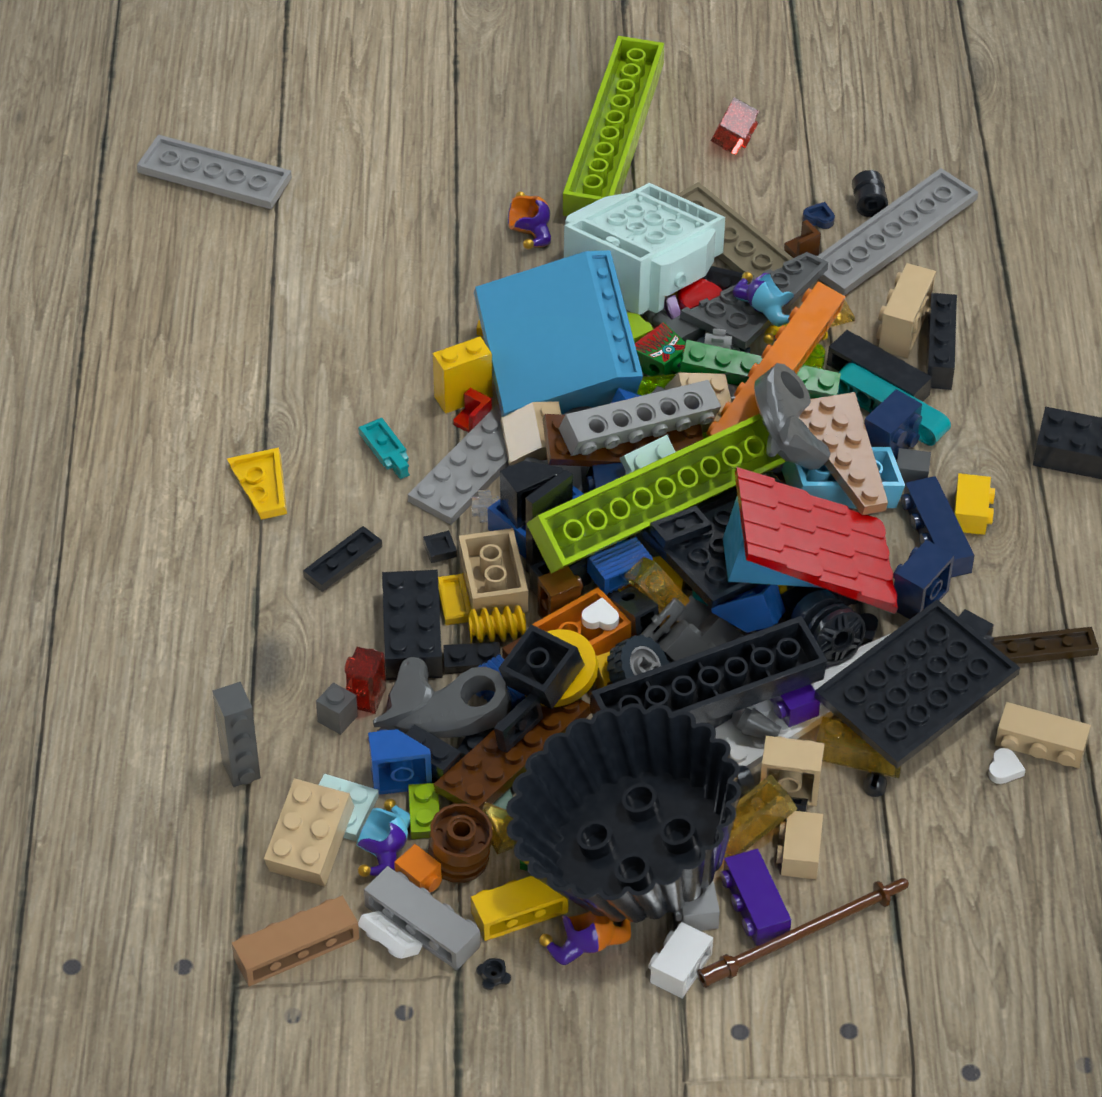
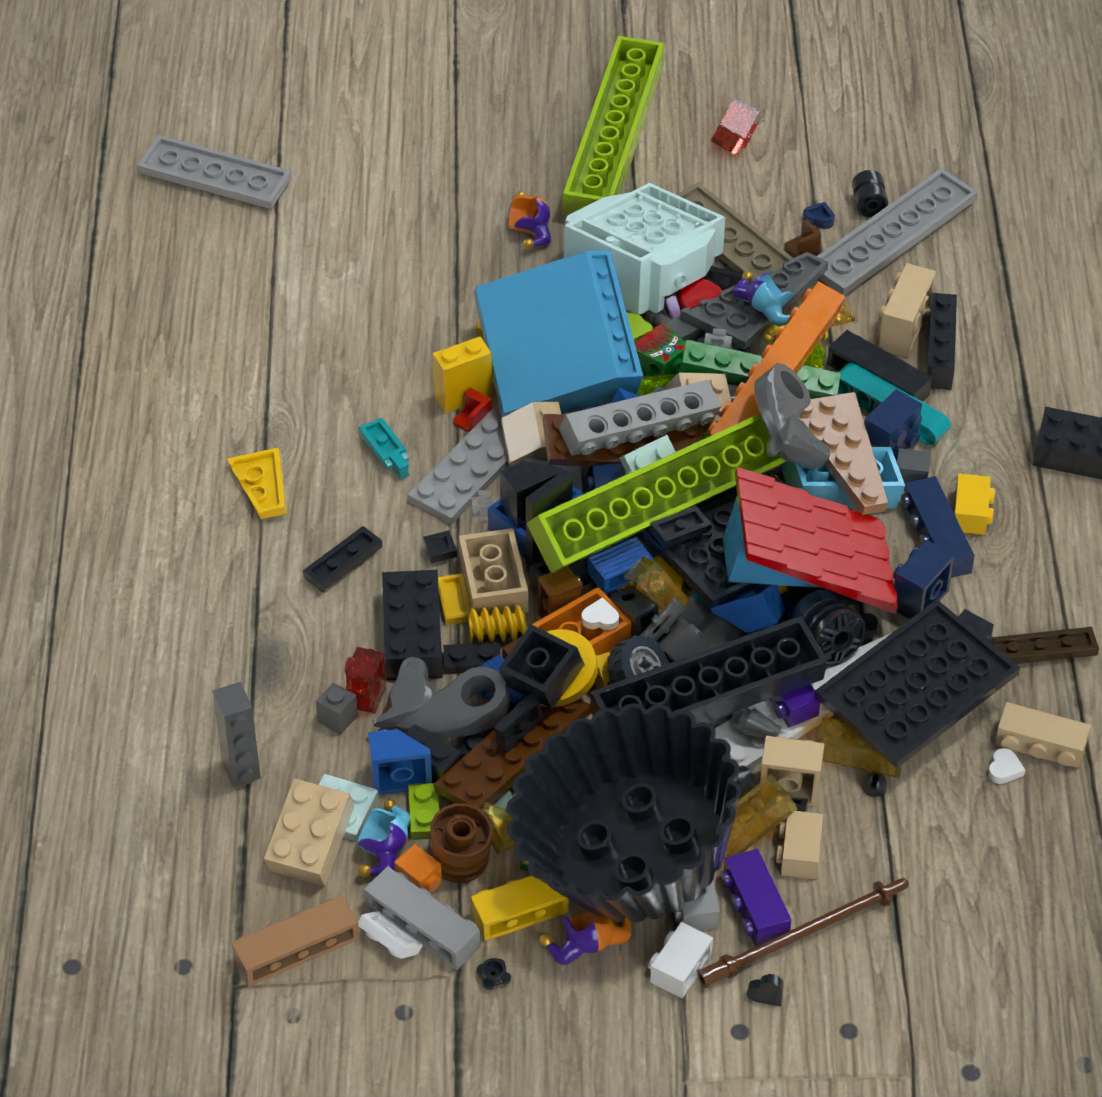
(766, 990): none -> black tile

